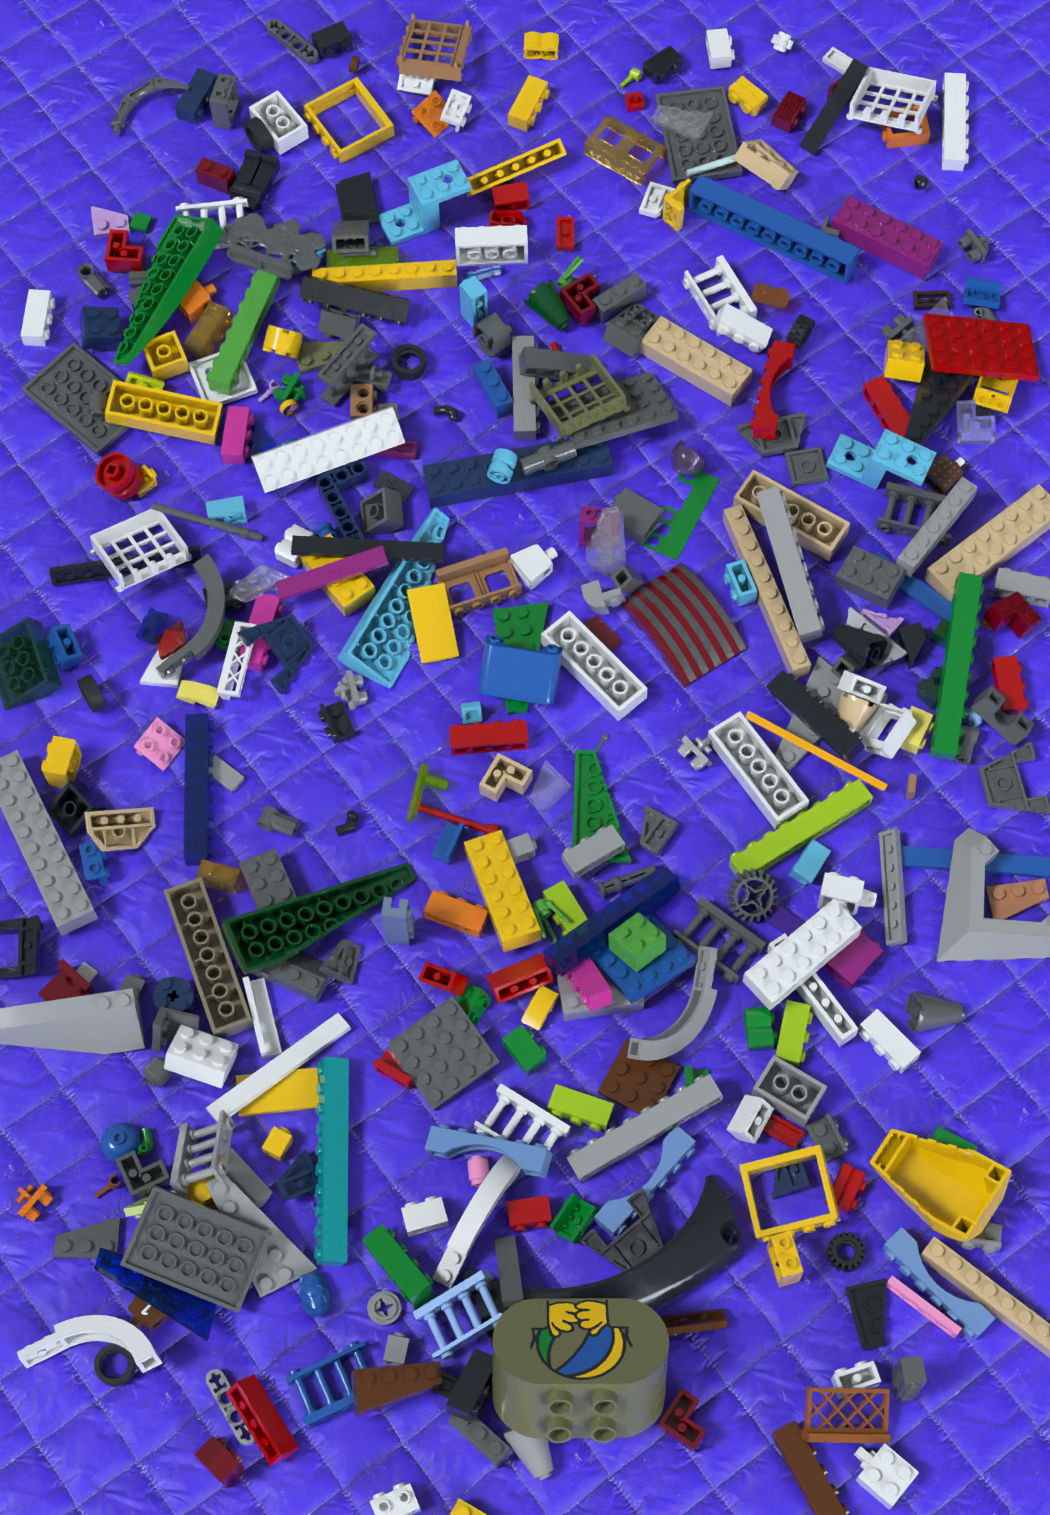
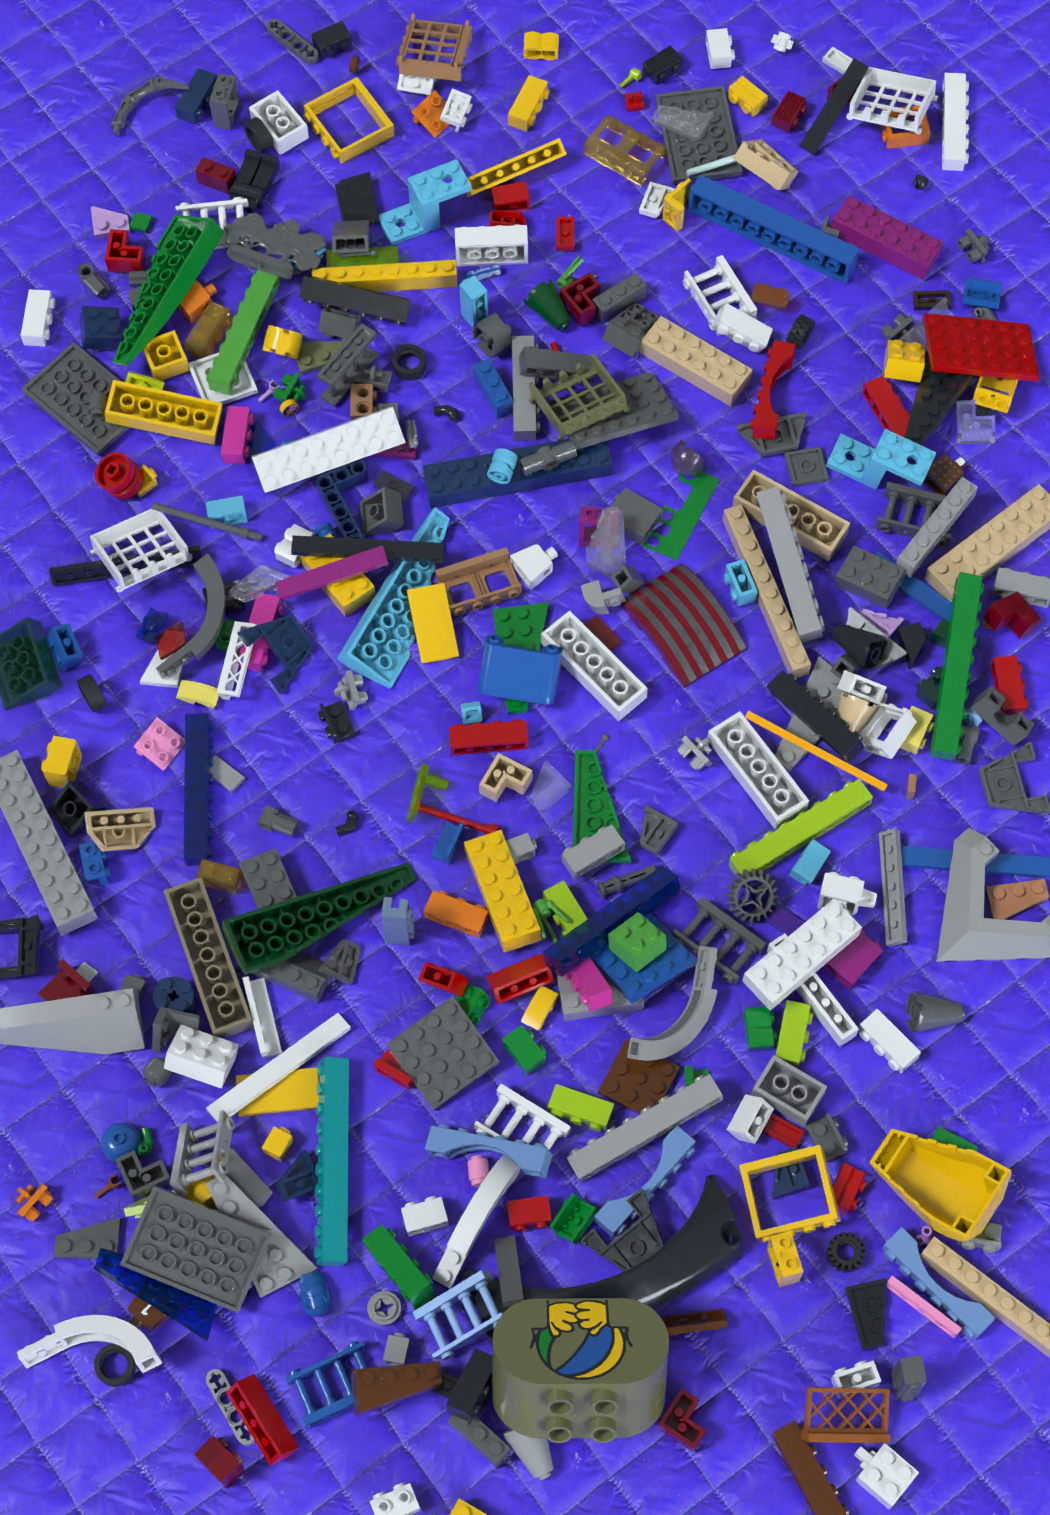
(411, 433): none -> light grey axle
(925, 1237): none -> medium lavender arm

